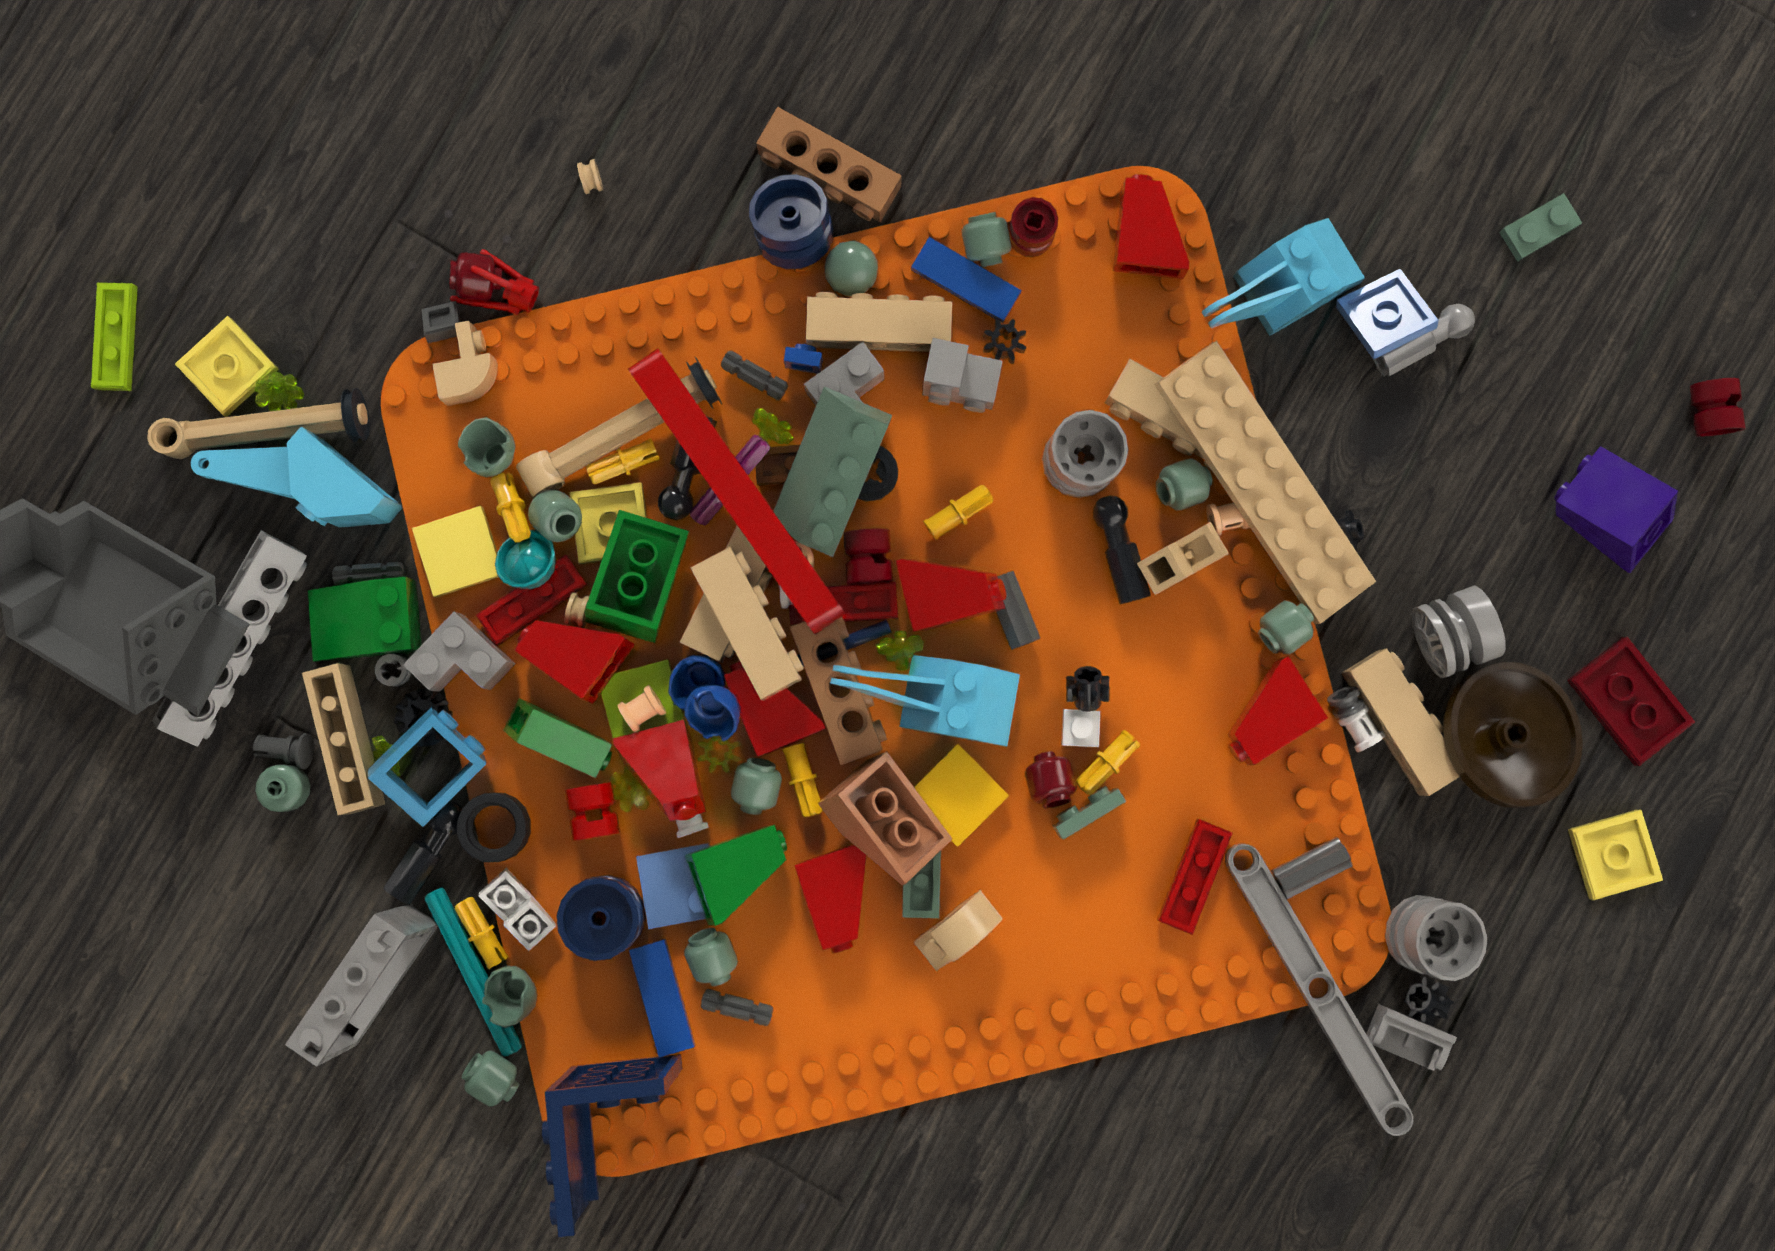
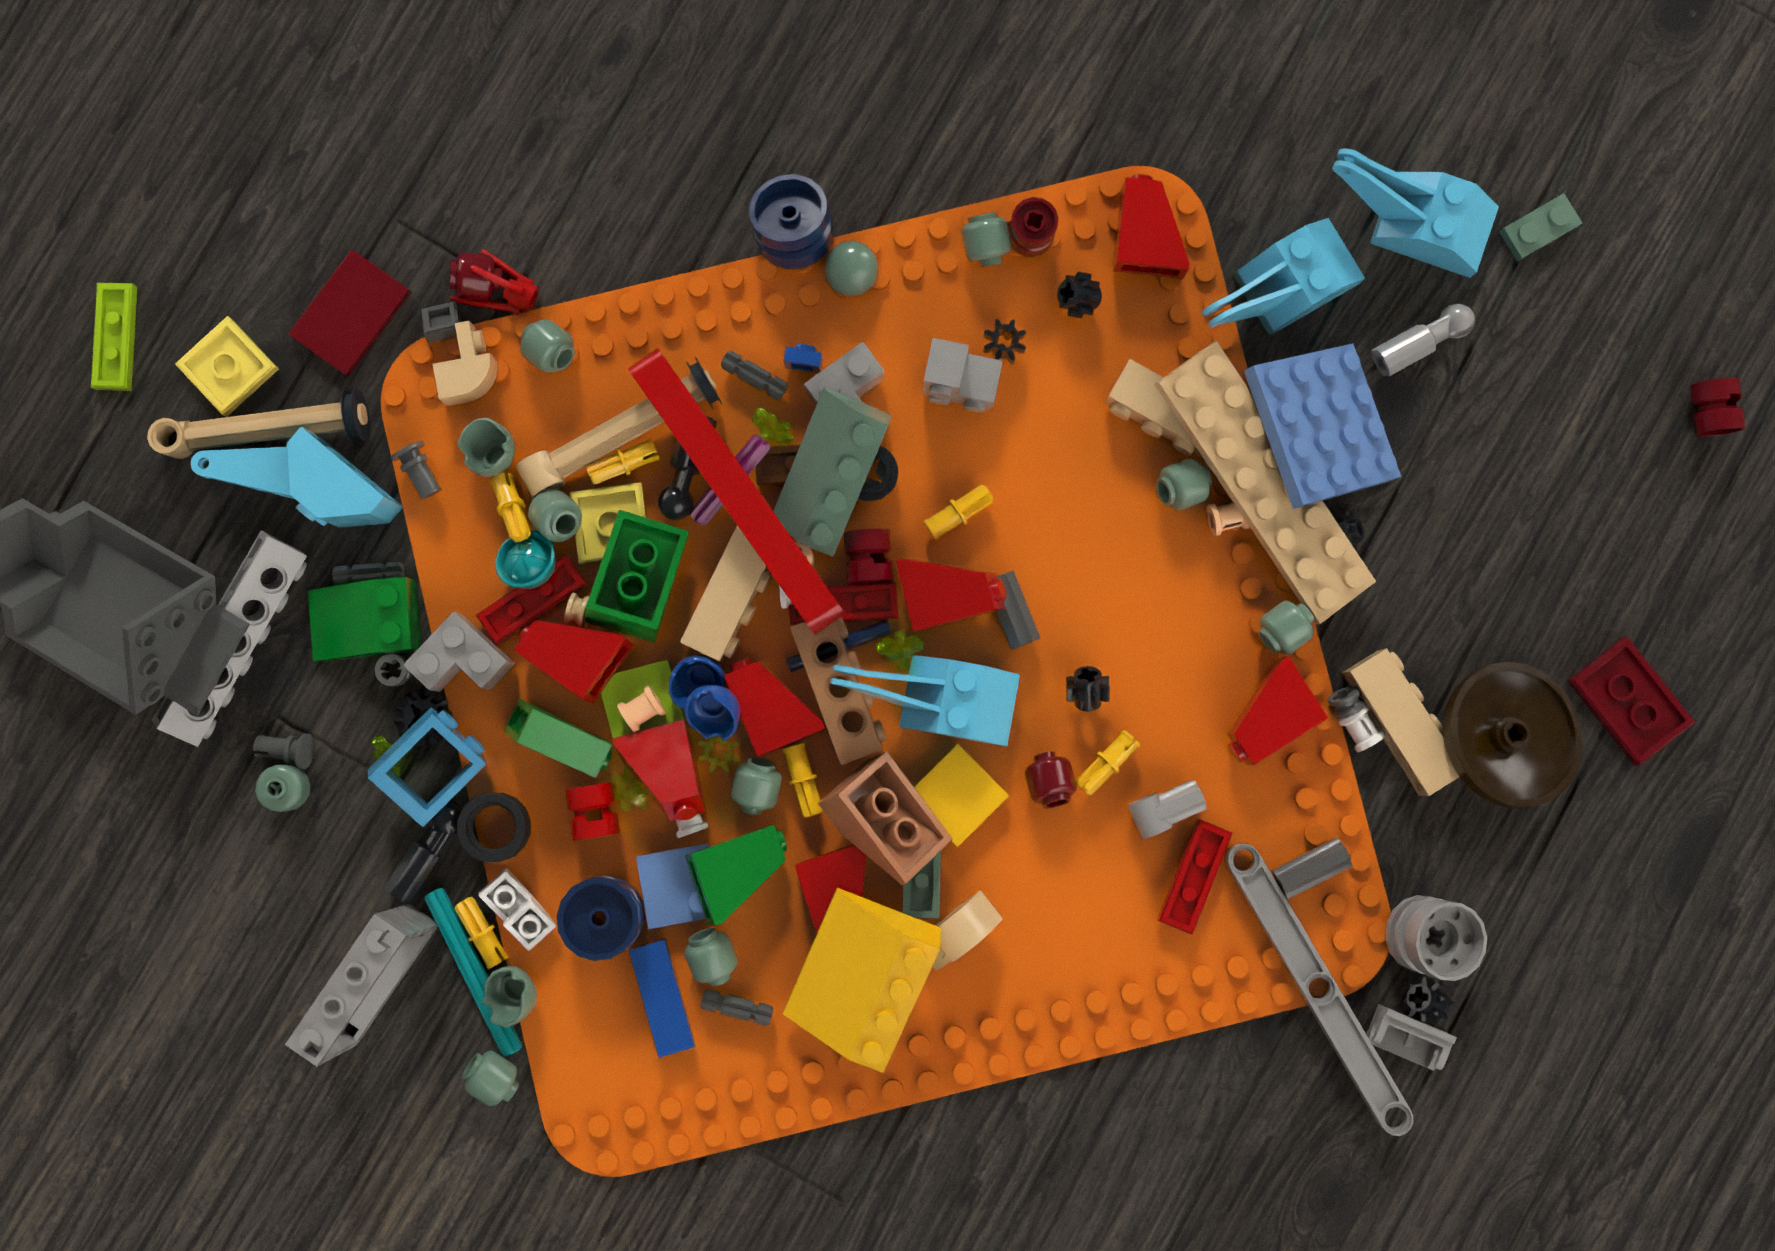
(278, 391): clear neon green plant -> none
(342, 738): tan brick -> none
(350, 312): none -> dark red tile
(417, 469): none -> dark grey pin
(457, 551): light yellow tile -> none
(547, 346): none -> sand green head
(570, 1124): dark blue bracket -> none
(590, 176): tan bush -> none
(746, 622): tan brick -> none
(787, 131): medium nougat brick -> none
(863, 978): none -> yellow slope
(879, 323): tan brick -> none
(965, 280): blue tile -> none
(1079, 294): none -> black gear
(1080, 728): white plate -> none
(1101, 801): sand green plate -> none
(1104, 452): light grey wheel -> none
(1122, 555): black piece -> none
(1157, 812): none -> light grey piece
(1182, 558): tan brick -> none
(1322, 424): none -> medium blue plate
(1387, 314): plate -> none
(1423, 212): none -> medium azure slope
(1458, 631): light grey wheel -> none
(1615, 854): light yellow tile -> none
(1616, 507): dark purple slope -> none

